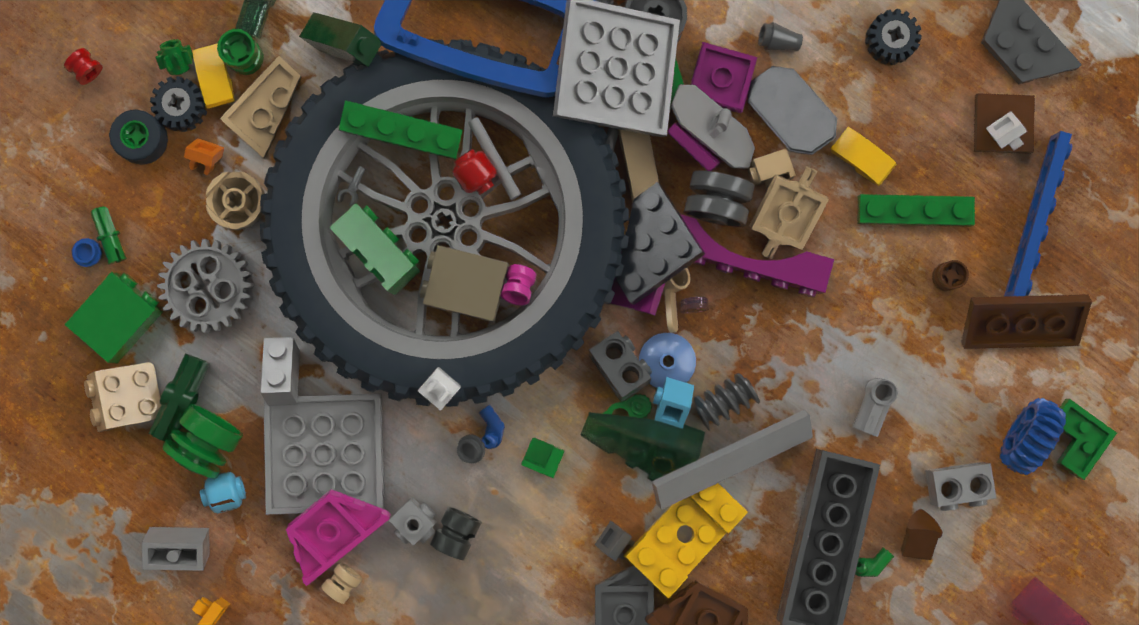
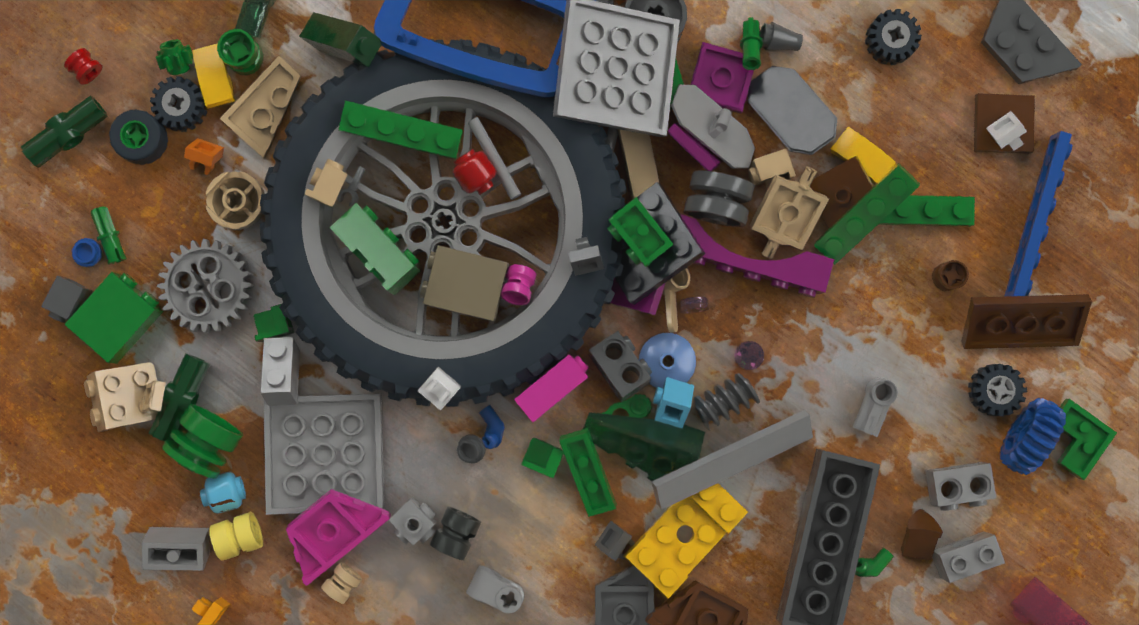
(64, 131): none -> dark green piece
(65, 298): none -> dark grey brick
(153, 397): none -> tan tile
(230, 537): none -> light yellow wheel
(272, 324): none -> green panel
(327, 183): none -> tan brick
(489, 588): none -> light grey piece
(552, 387): none -> dark pink brick
(585, 258): none -> dark grey tile
(588, 472): none -> green plate
(639, 232): none -> green bracket
(749, 355): none -> tile
(751, 44): none -> green axle
(843, 187): none -> reddish brown plate
(867, 213): none -> green plate
(967, 556): none -> light grey brick
(1008, 391): none -> black wheel

